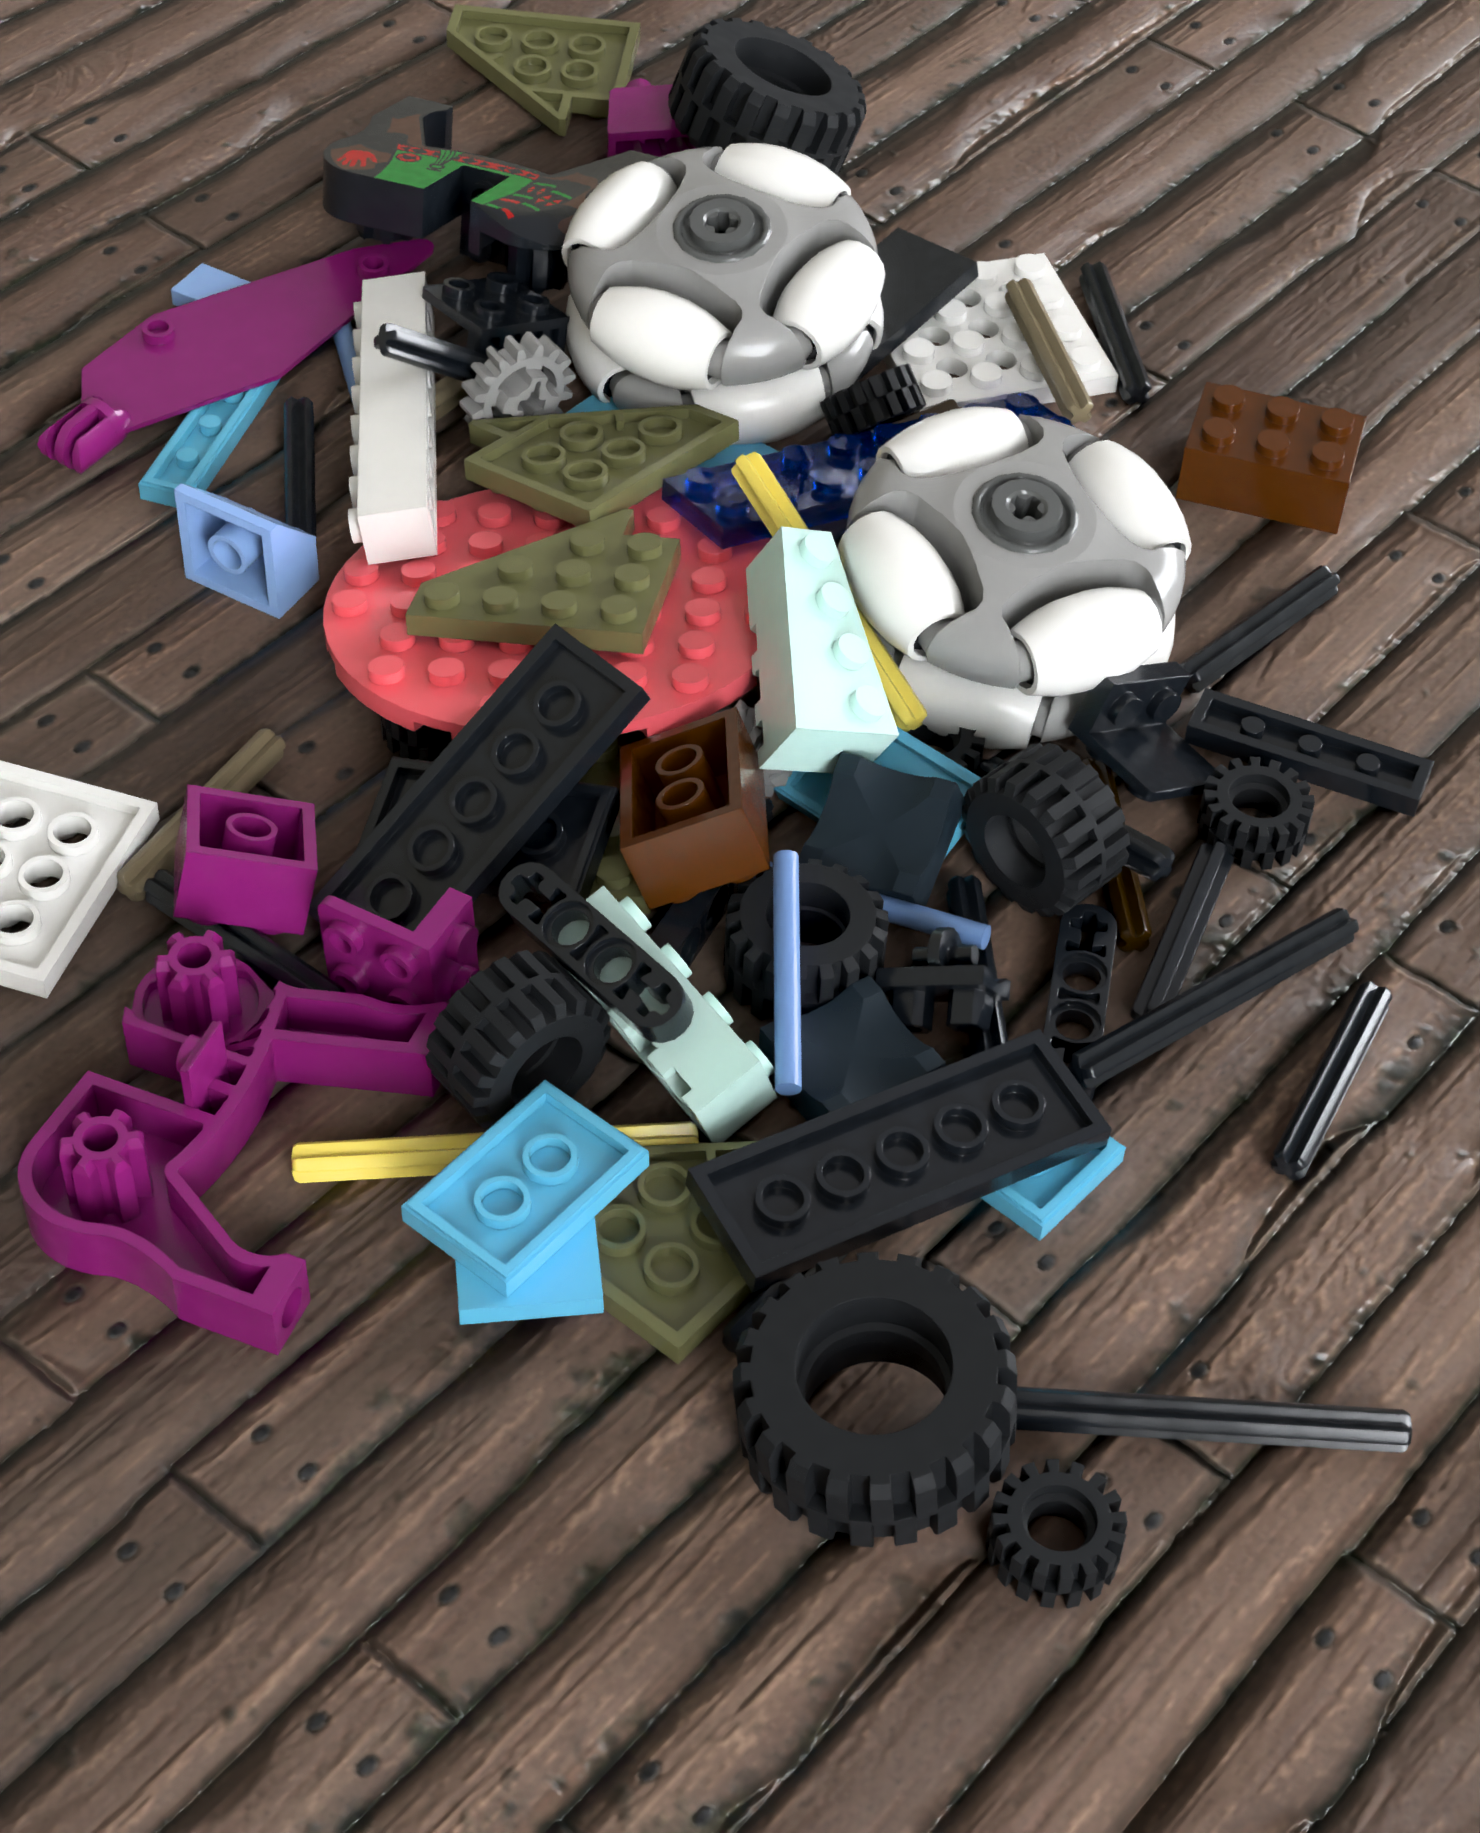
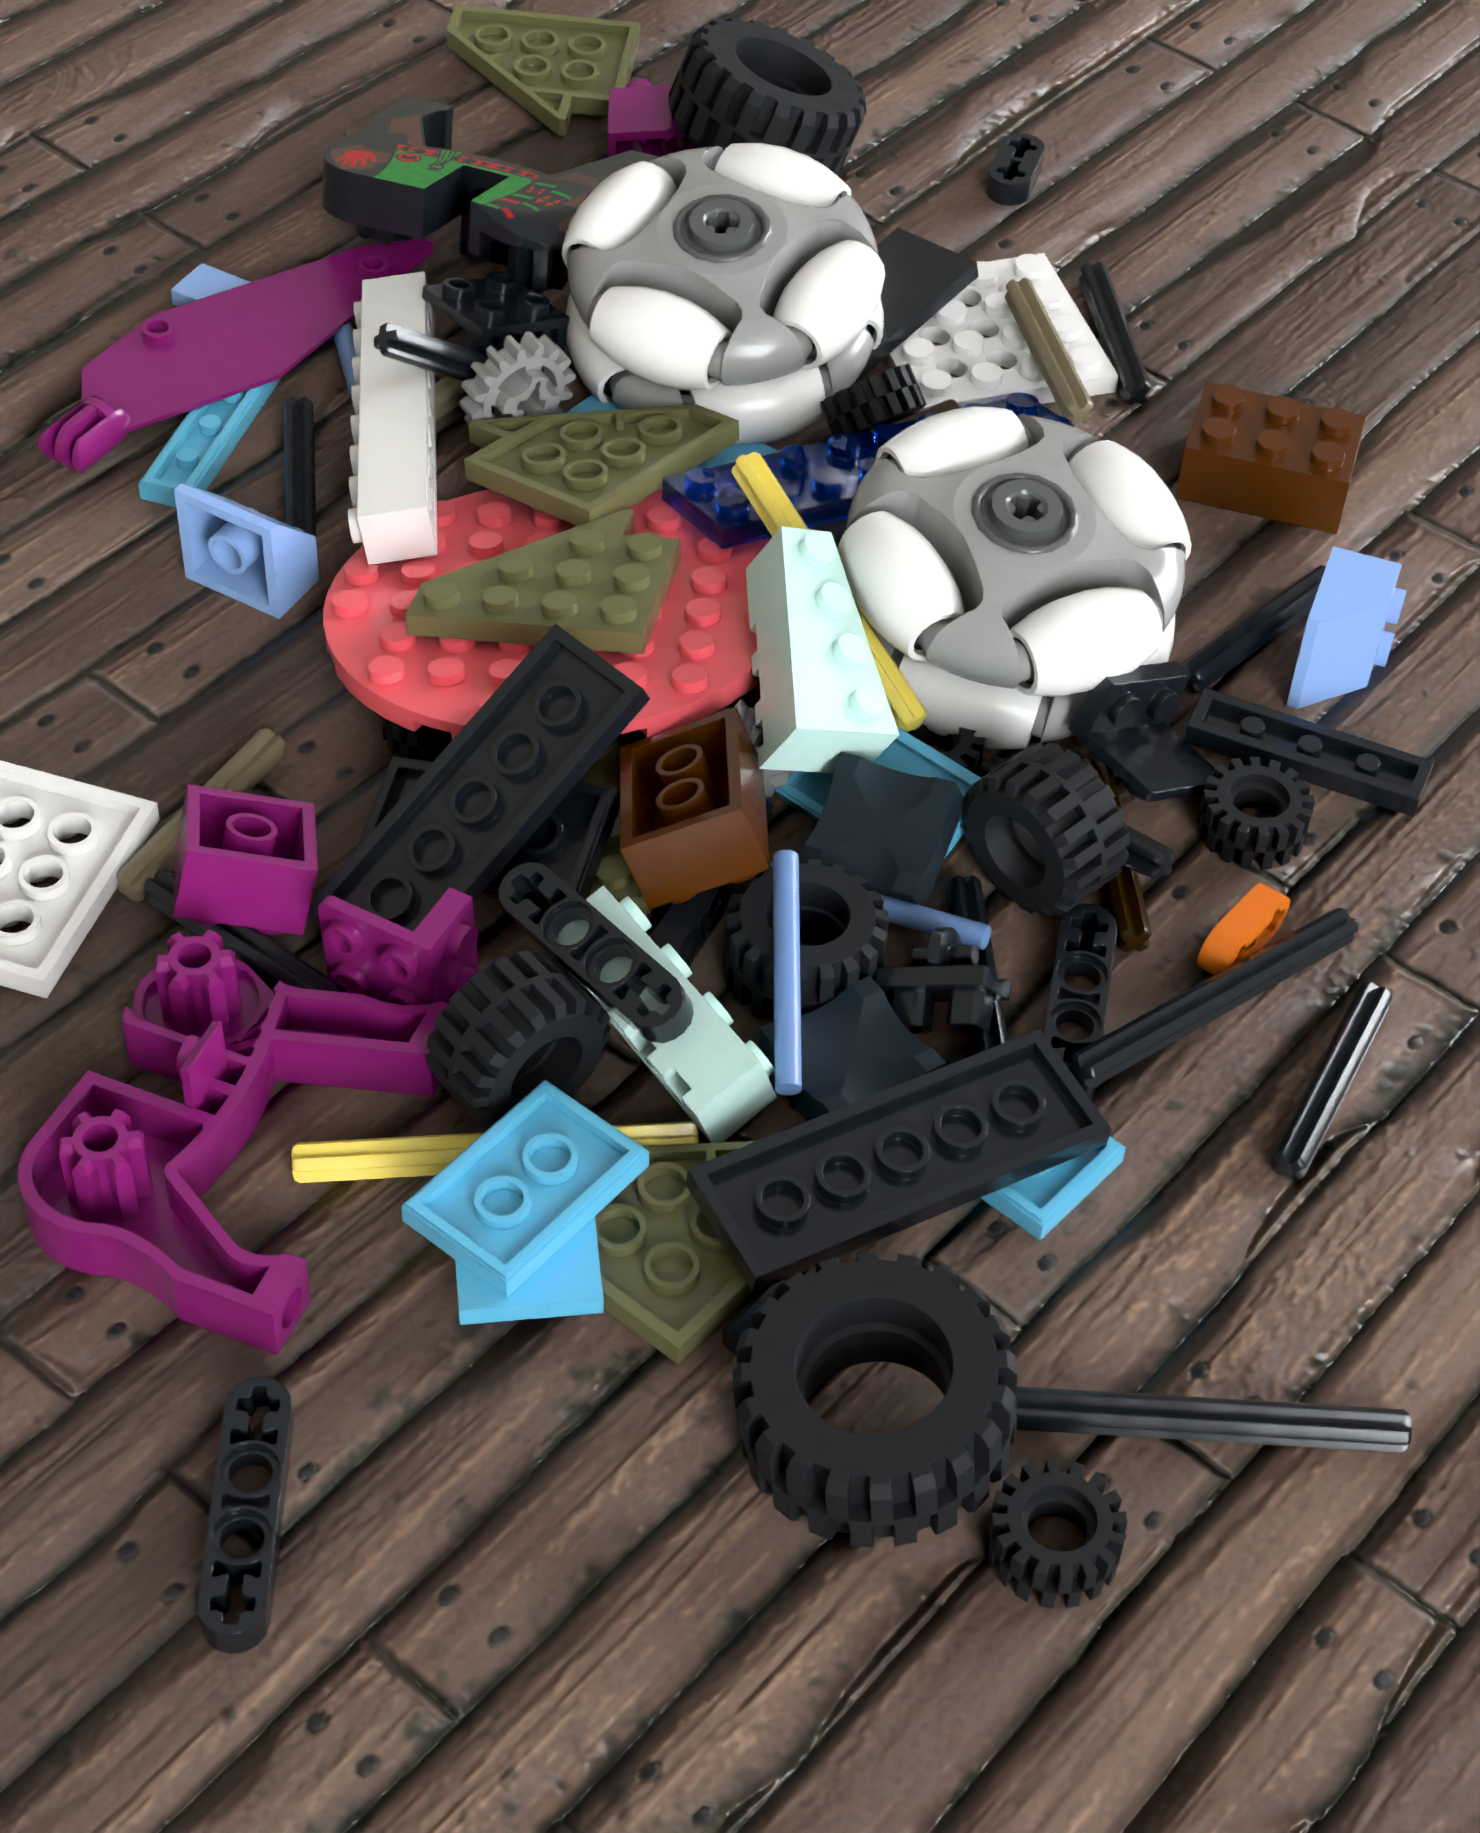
(250, 1511): none -> black beam
(1017, 160): none -> black beam
(1184, 928): black axle -> none
(1244, 929): none -> orange beam
(1347, 627): none -> light blue slope

